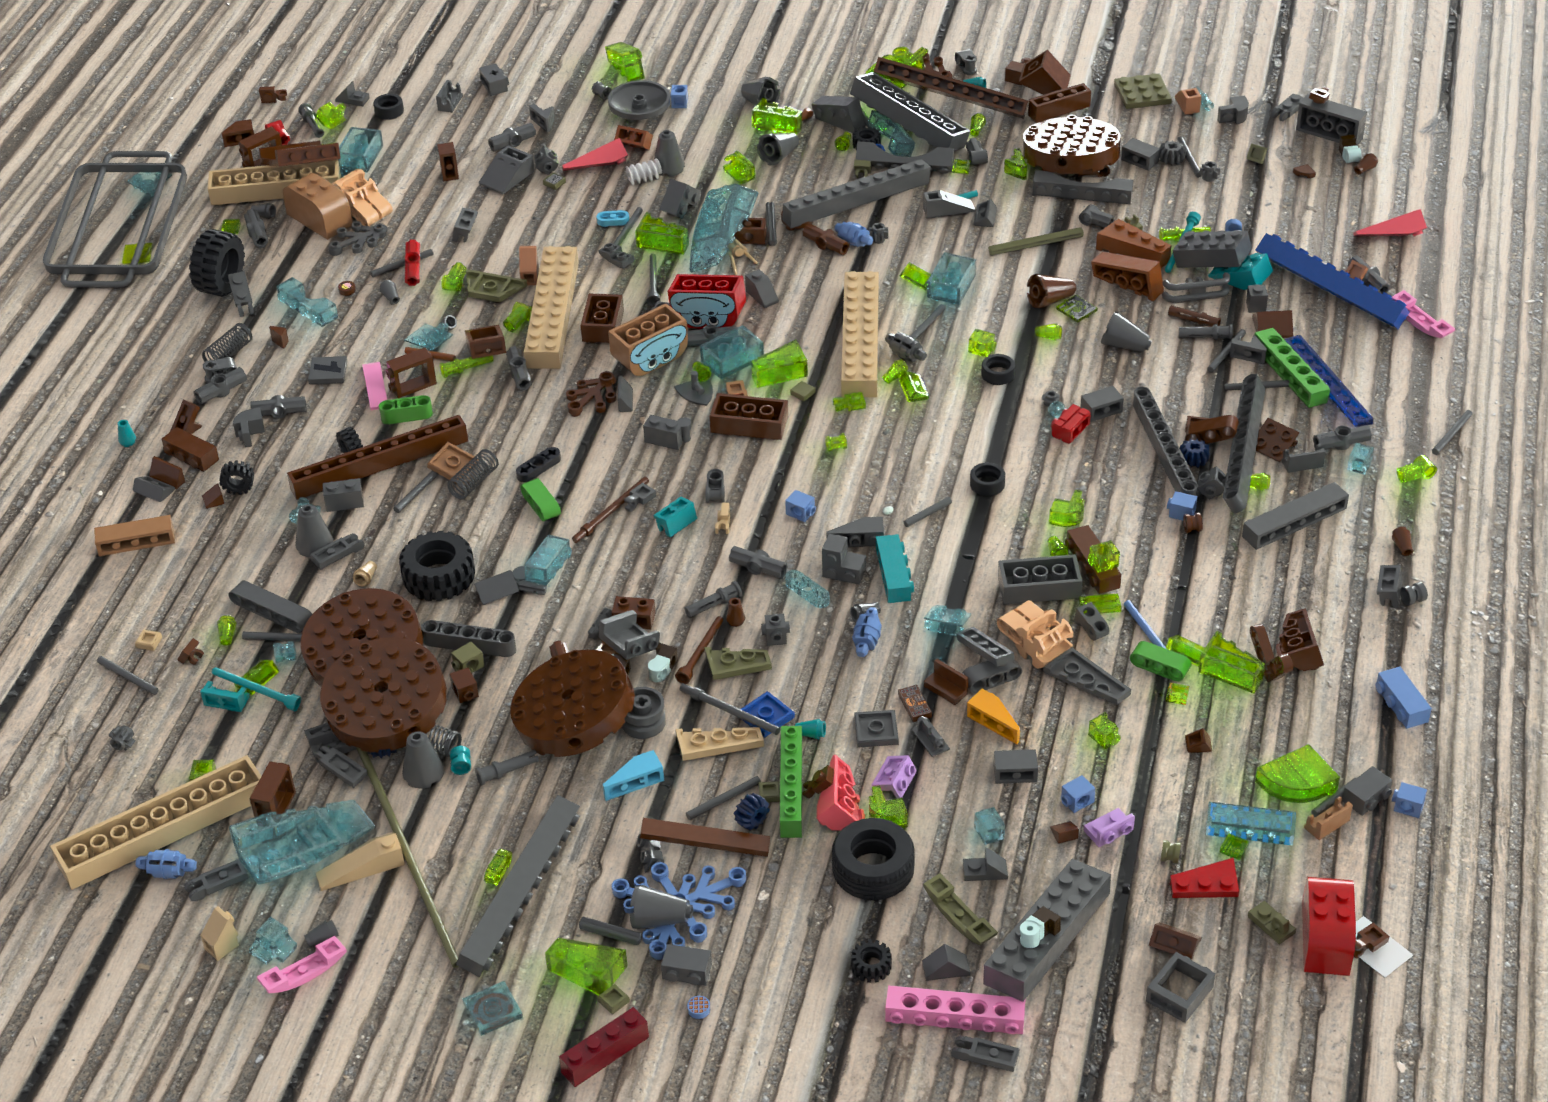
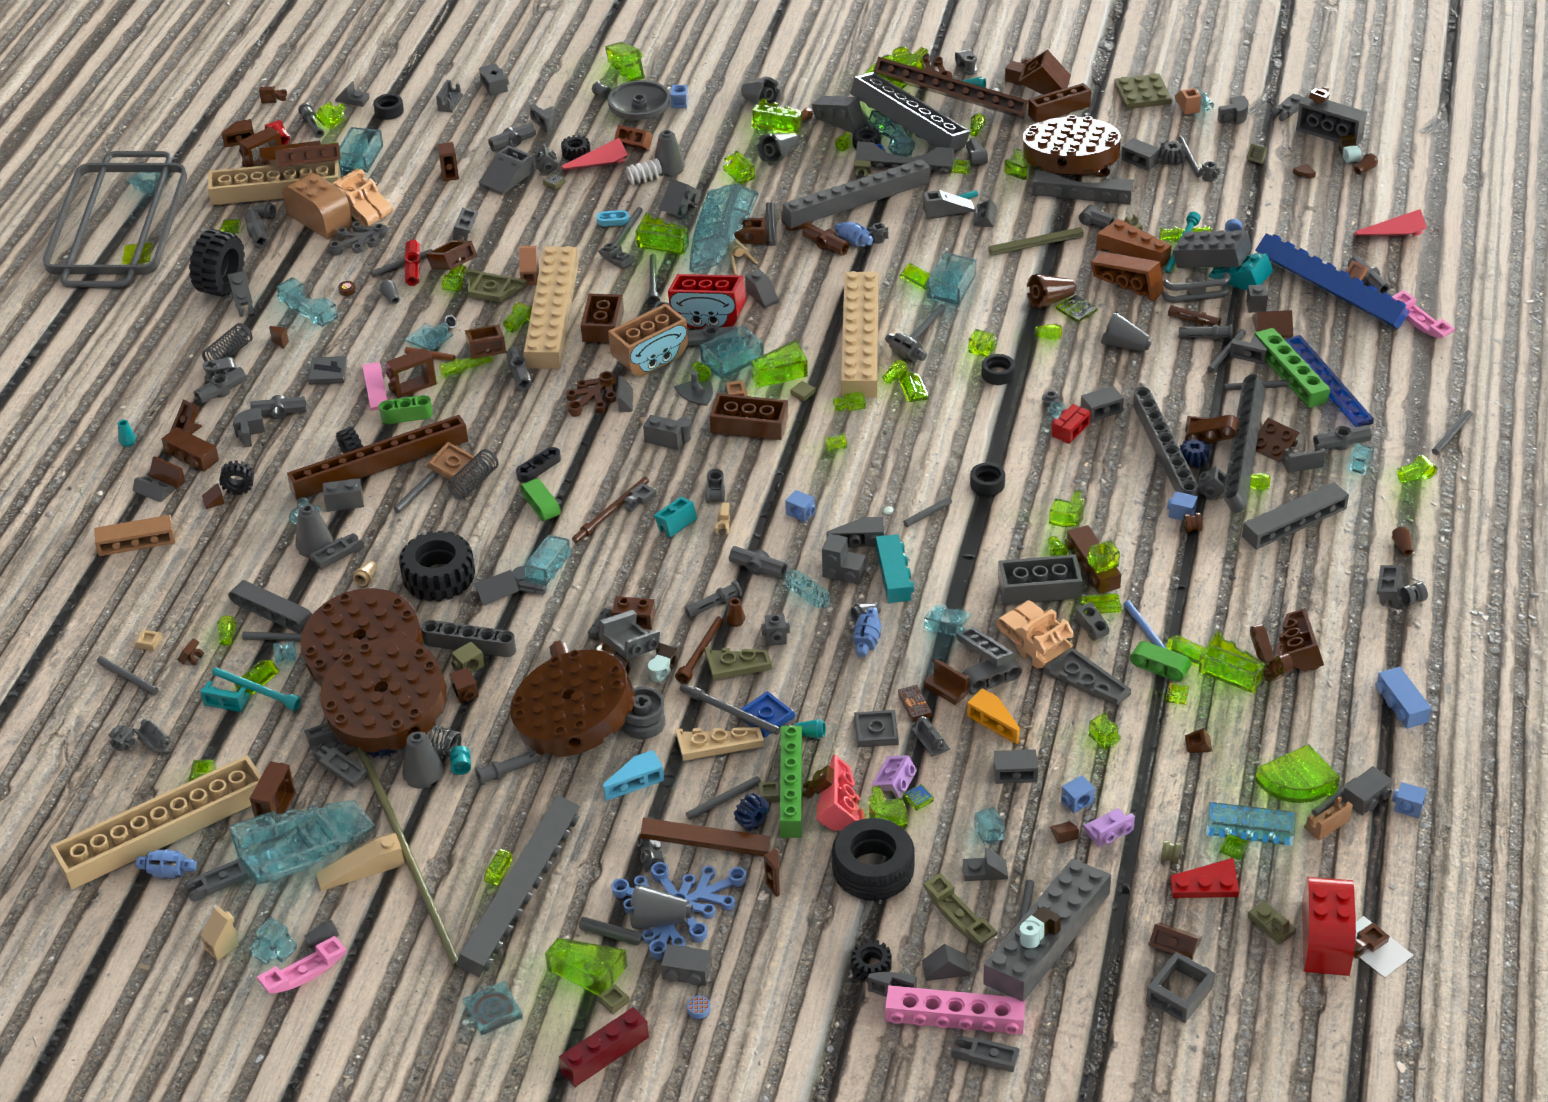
(153, 736): none -> dark grey hinge
(447, 256): none -> reddish brown window
(574, 147): none -> black tyre
(771, 867): none -> reddish brown slope
(879, 981): none -> dark grey slope
(918, 797): none -> clear neon green tile
(1027, 896): none -> dark grey bar

